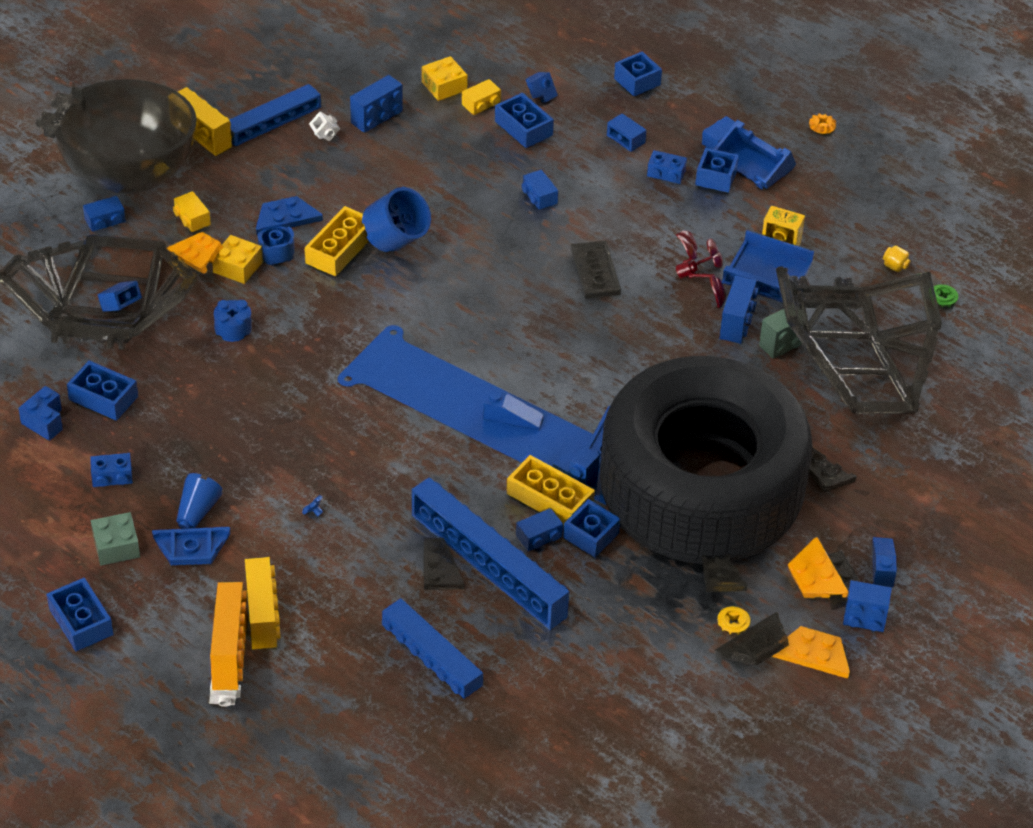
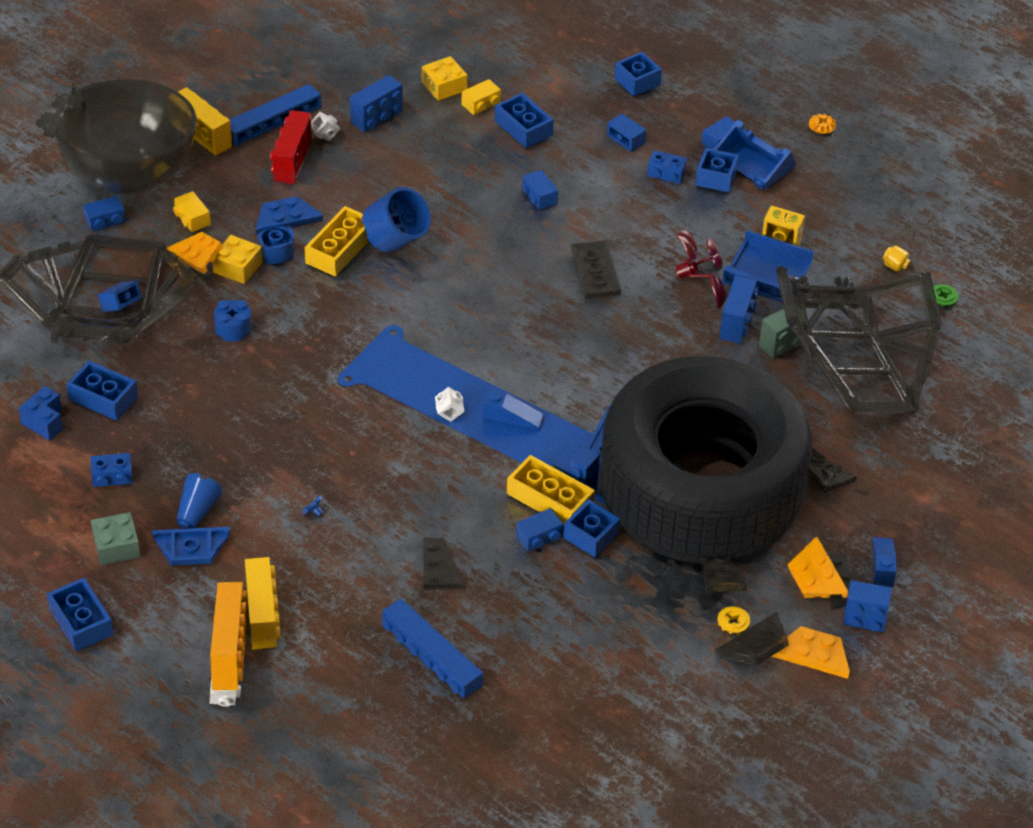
(291, 147): none -> red brick
(449, 404): none -> white brick
(490, 553): blue brick -> none
(542, 86): blue brick -> none

